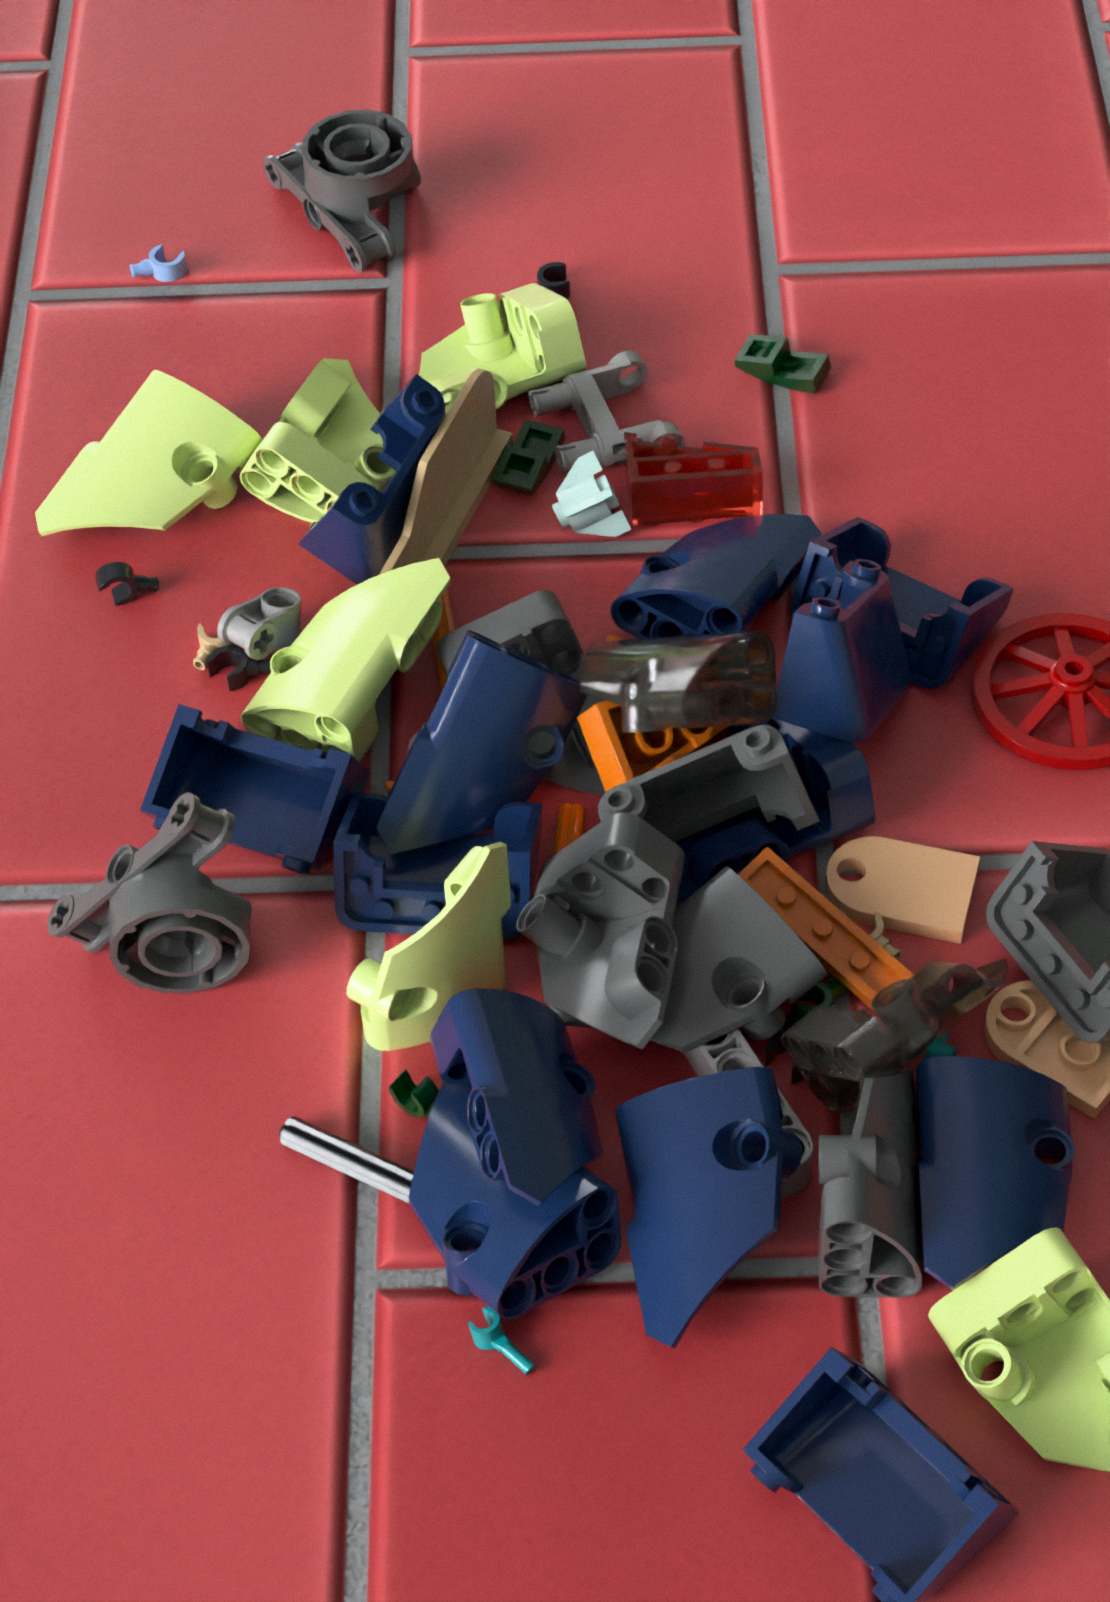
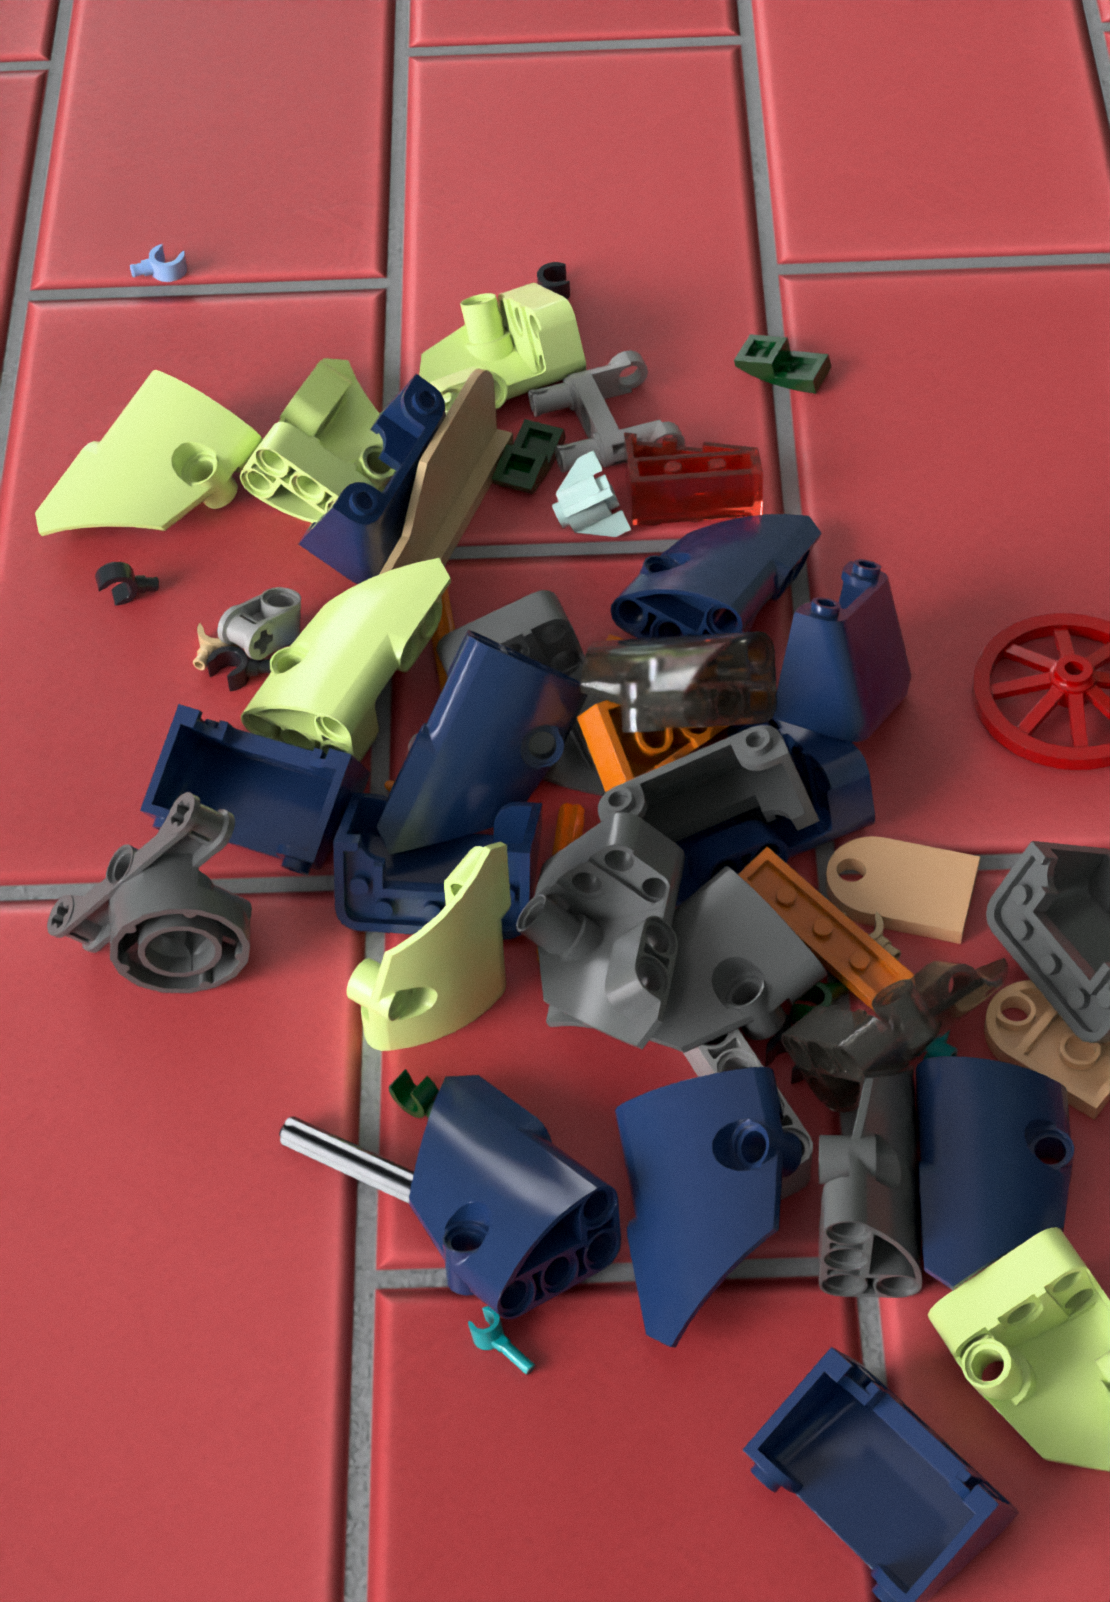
(345, 172): dark grey piece -> none
(528, 1091): dark blue panel -> none
(934, 626): dark blue windscreen -> none

